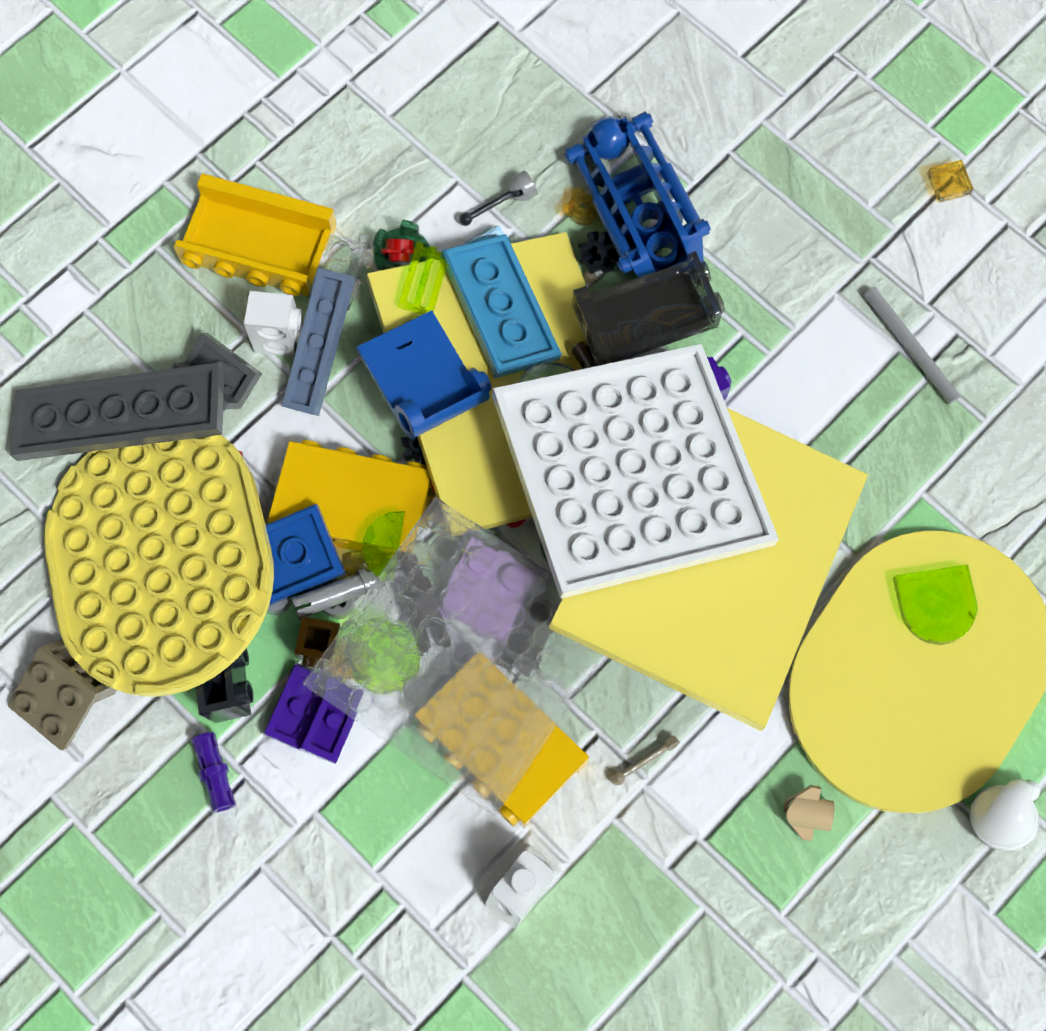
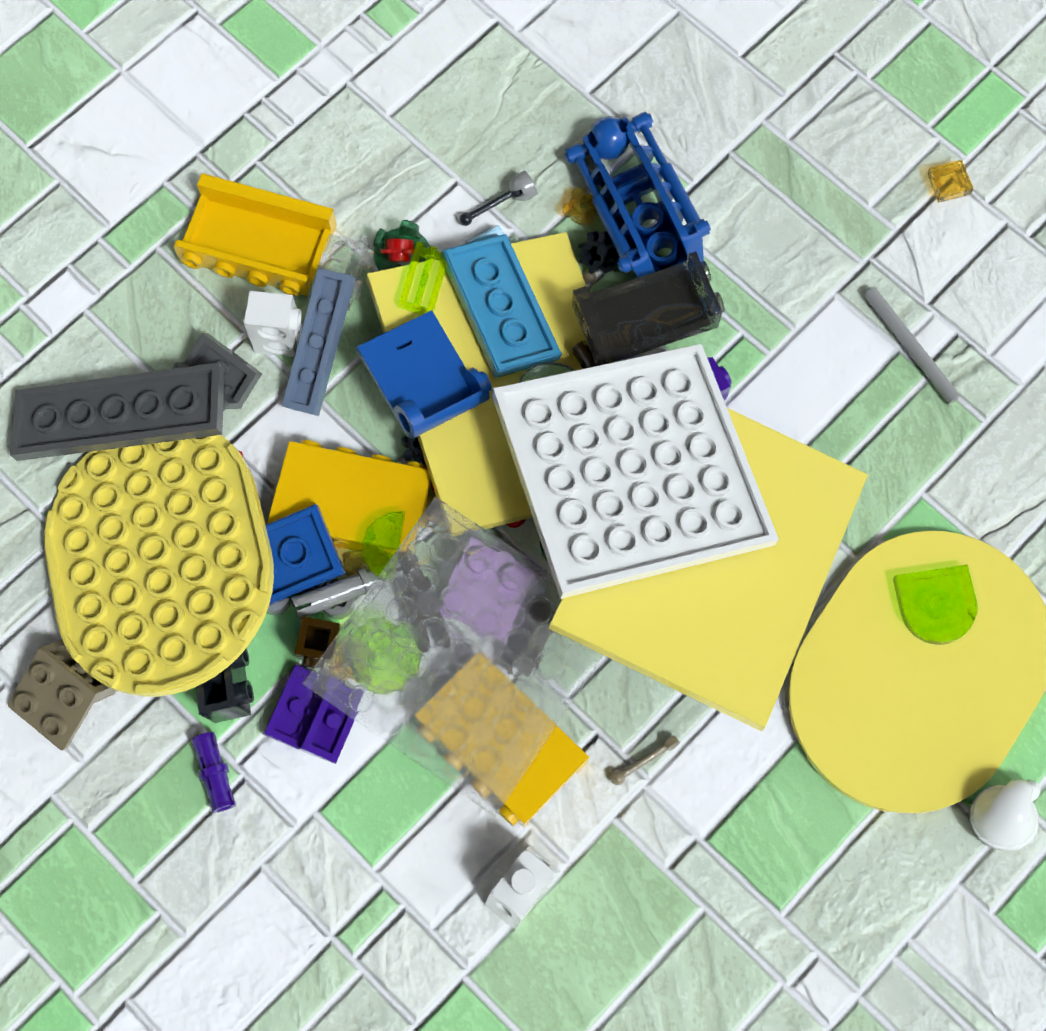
(809, 812): tan piece -> none

